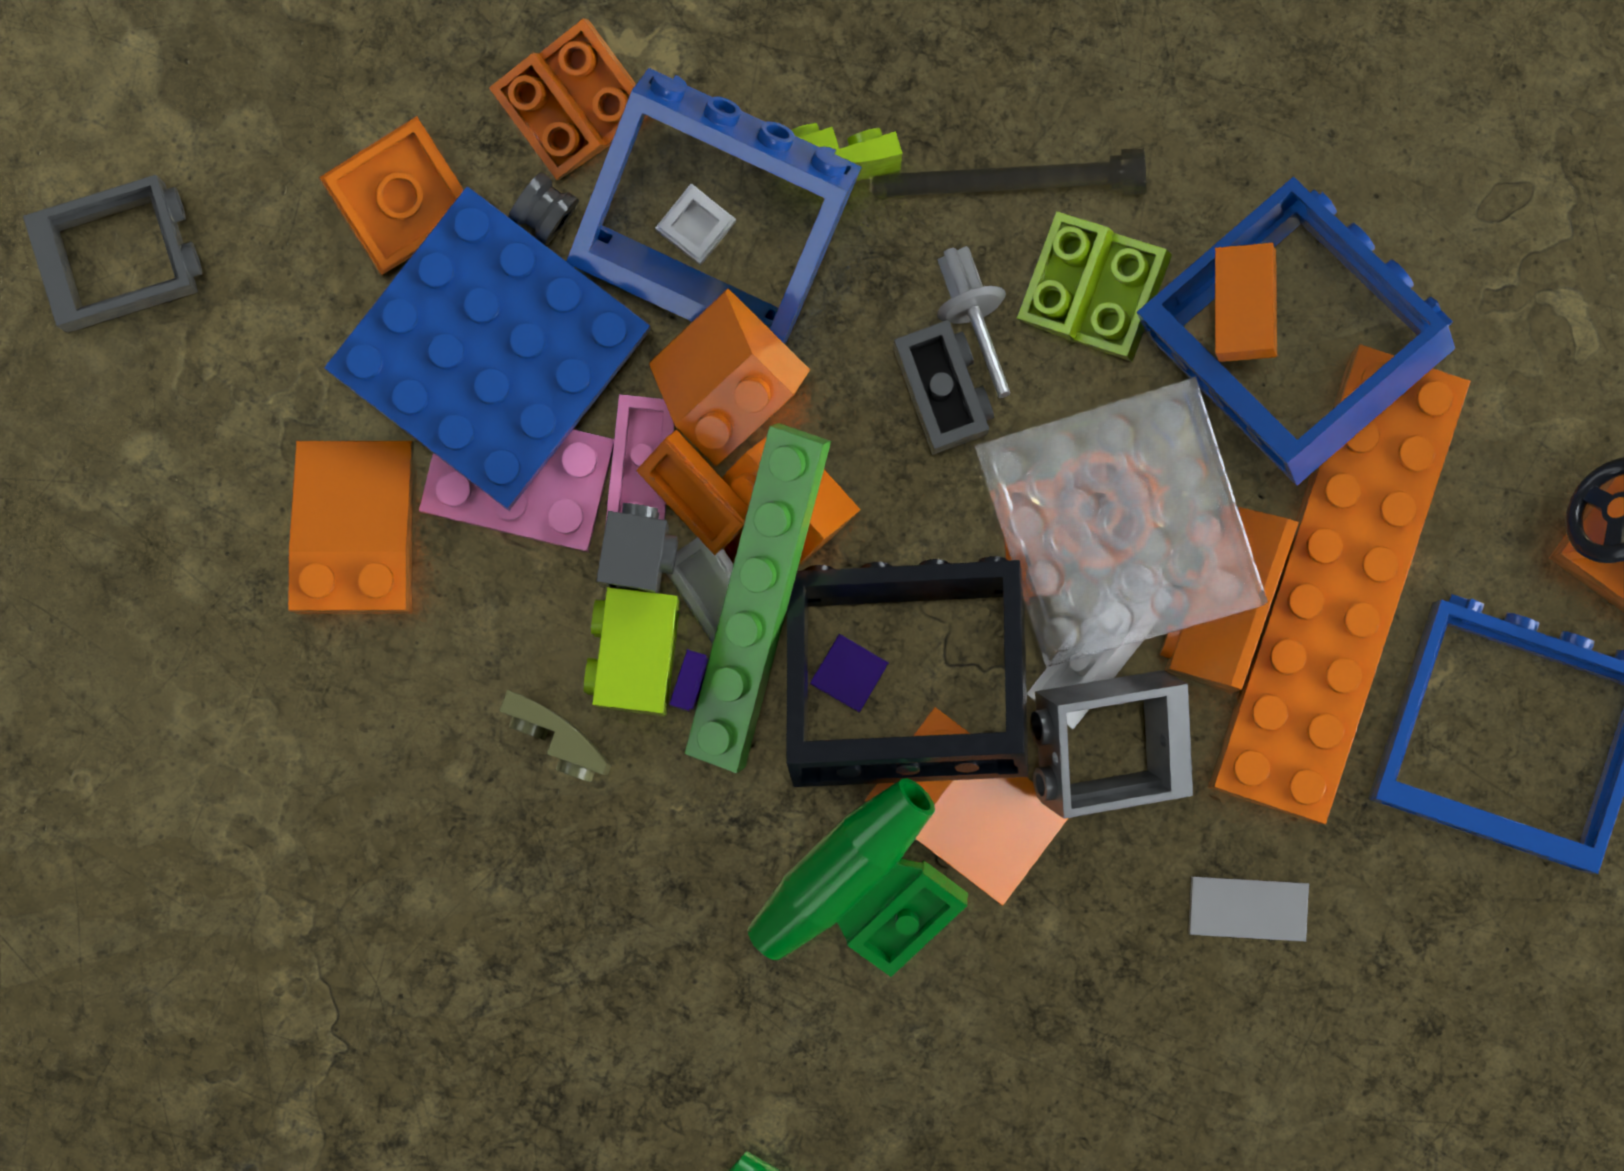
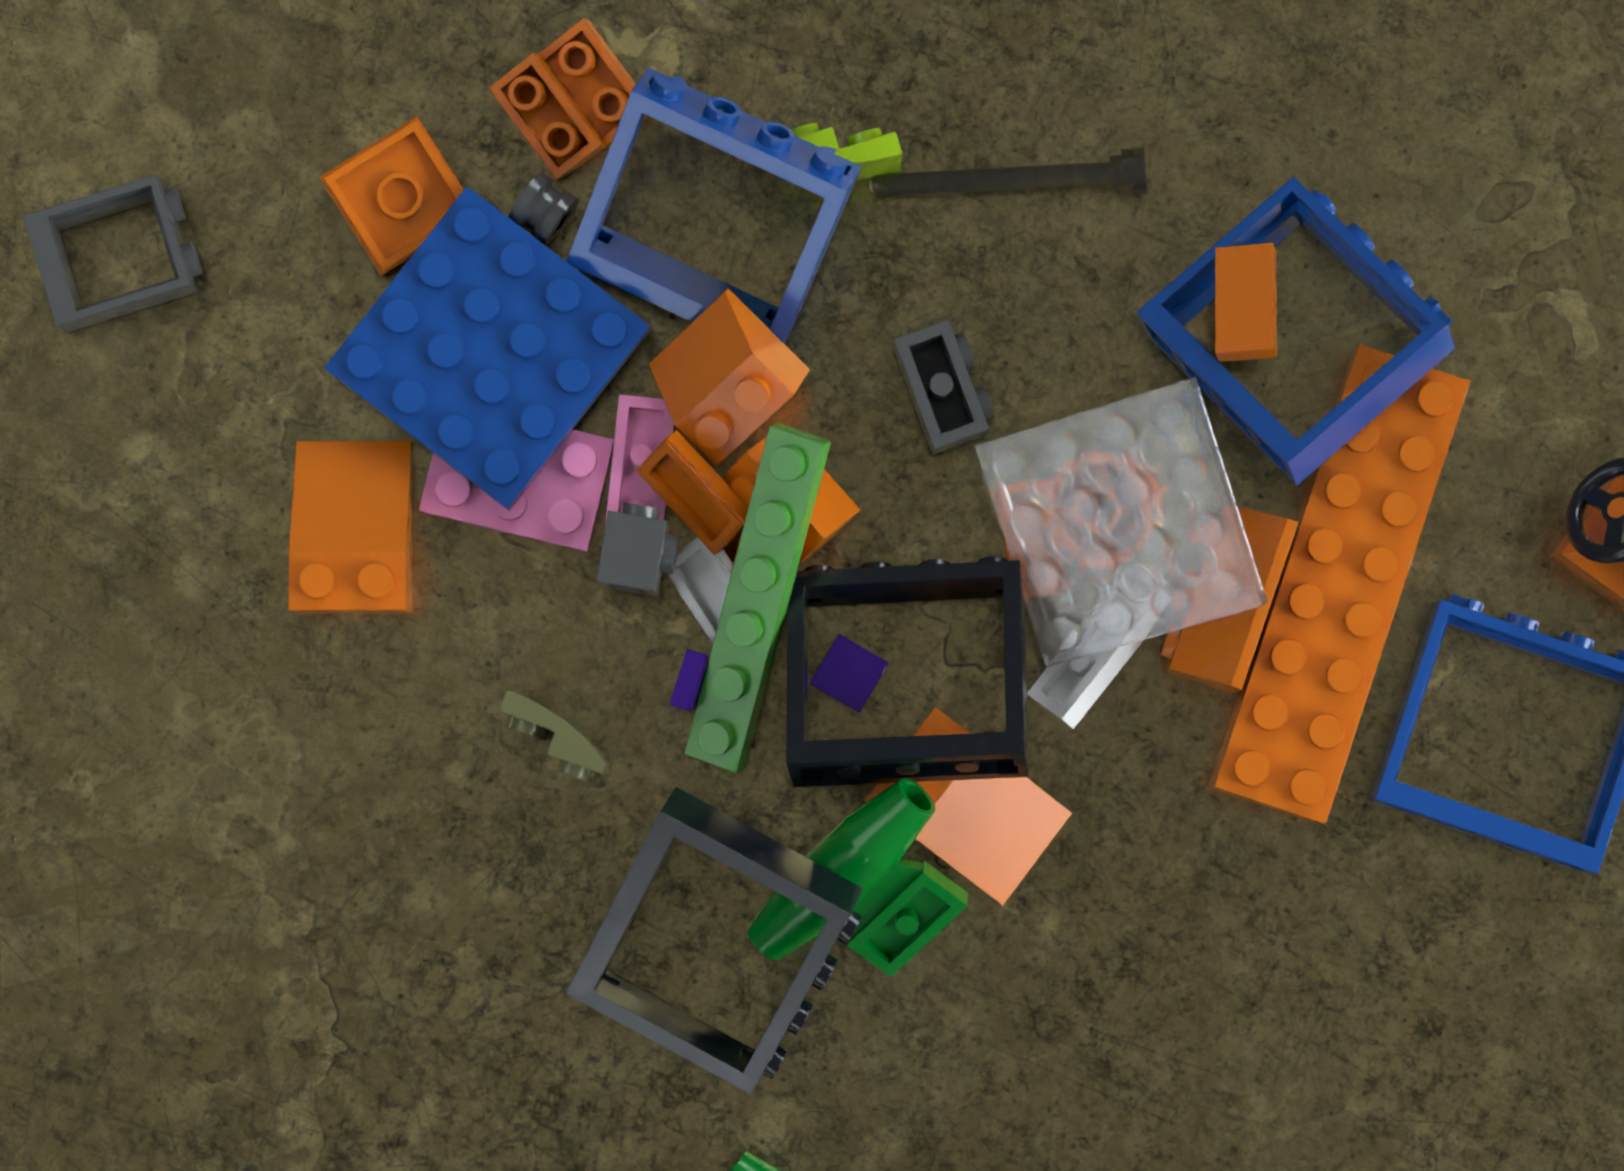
(634, 651): lime brick -> none
(695, 224): white tile -> none
(759, 859): none -> black window
(970, 303): light grey piece -> none
(1093, 285): lime slope -> none
(1166, 744): dark grey window -> none
(1248, 909): light grey tile -> none

